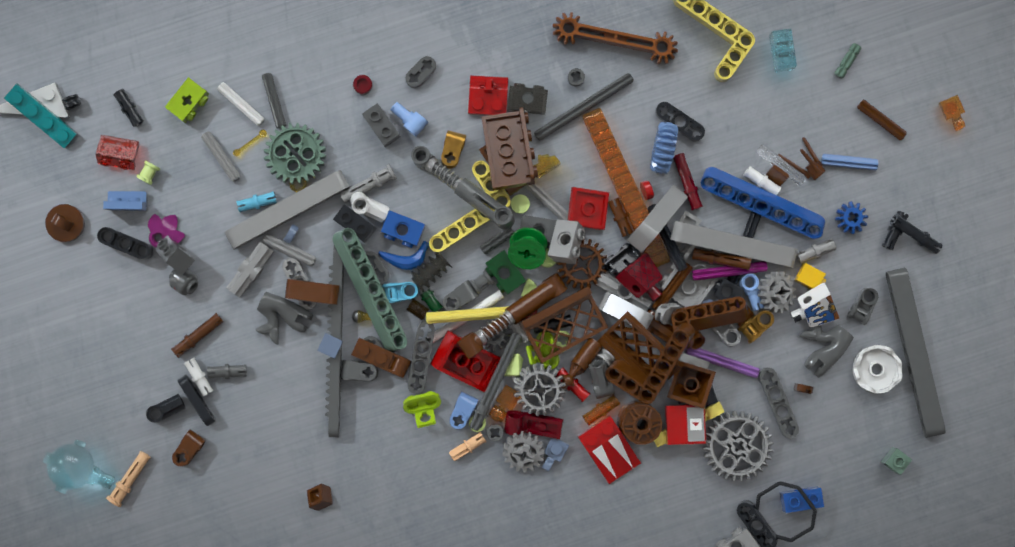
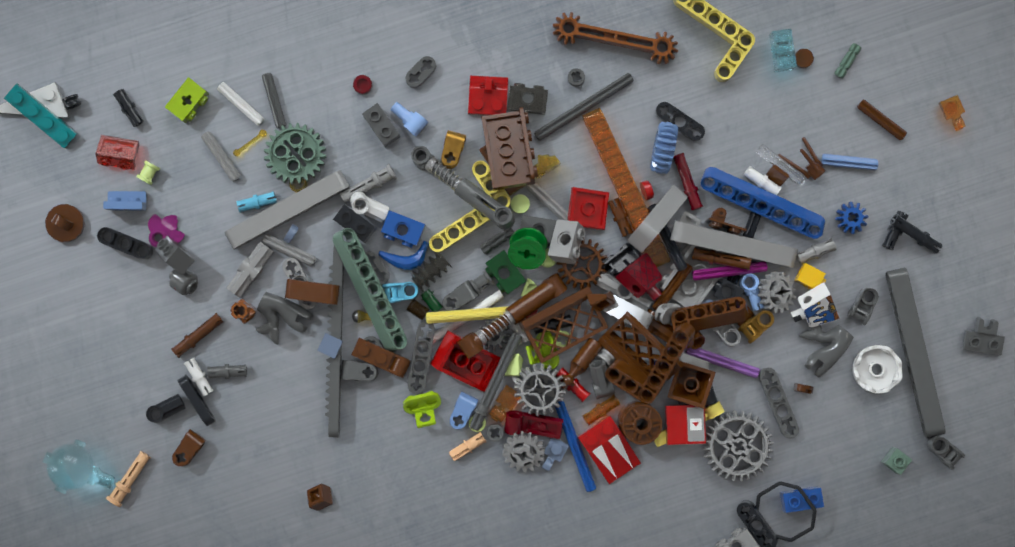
(243, 311): none -> dark orange piece
(575, 447): none -> blue axle
(601, 301): none -> reddish brown slope
(717, 221): none -> reddish brown hinge
(804, 58): none -> reddish brown tile
(947, 453): none -> dark grey piece
(984, 338): none -> dark grey plate

